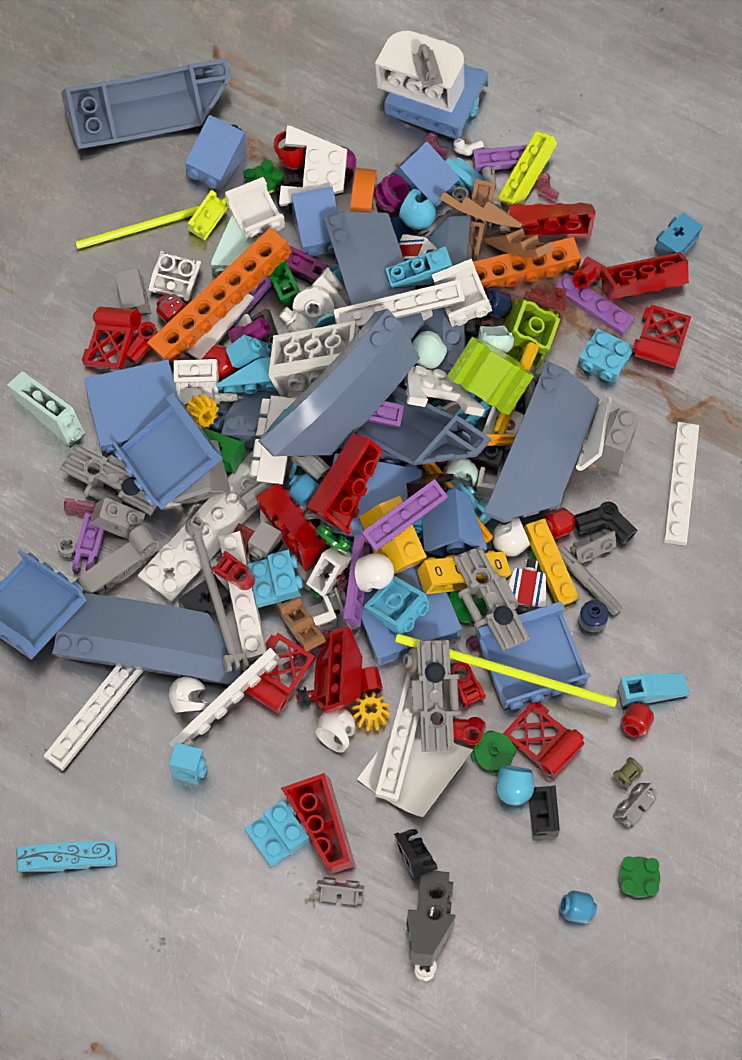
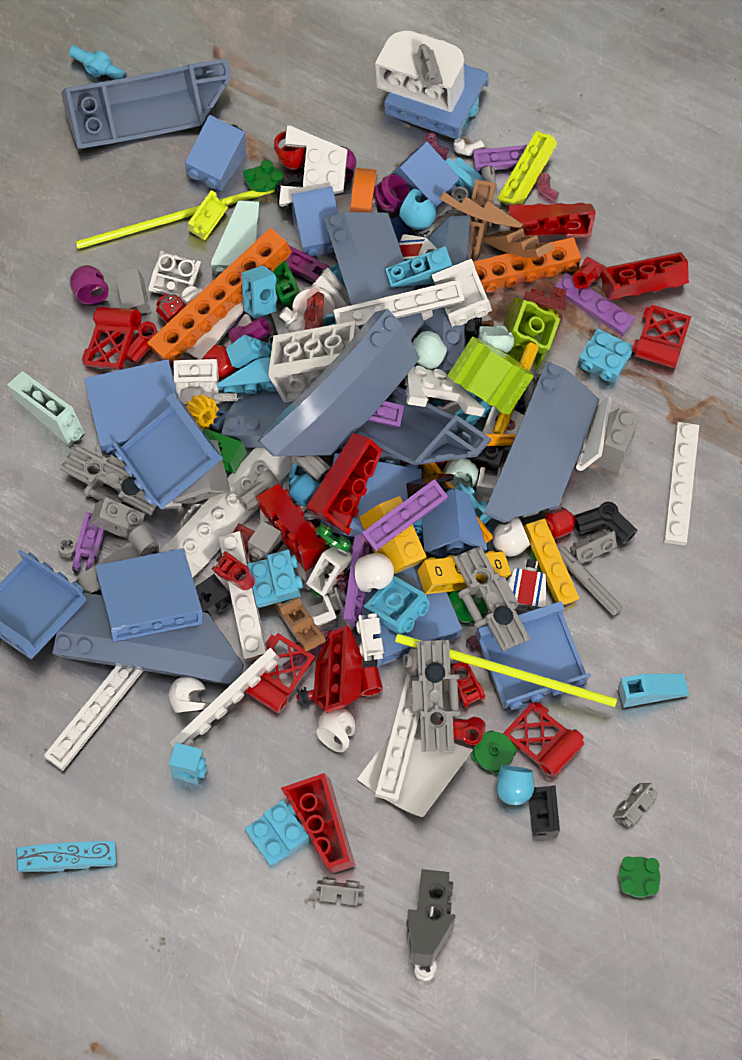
(80, 506): clear pink axle -> none
(84, 281): none -> magenta helmet
(97, 63): none -> medium azure pin
(149, 594): none -> medium blue panel
(189, 294): none -> white plate
(232, 657): light grey hinge -> none
(254, 209): white panel -> none
(259, 291): none -> medium azure brick
(269, 468): white windscreen -> none
(314, 311): none -> clear red plate
(369, 645): none -> white hinge
(370, 704): yellow gear -> none
(415, 853): black hinge -> none
(500, 302): dark blue head -> none
(578, 906): dark azure head -> none
(593, 616): dark blue head -> none
(628, 772): olive bush -> none
(637, 719): red head -> none
(679, 236): dark azure brick -> none

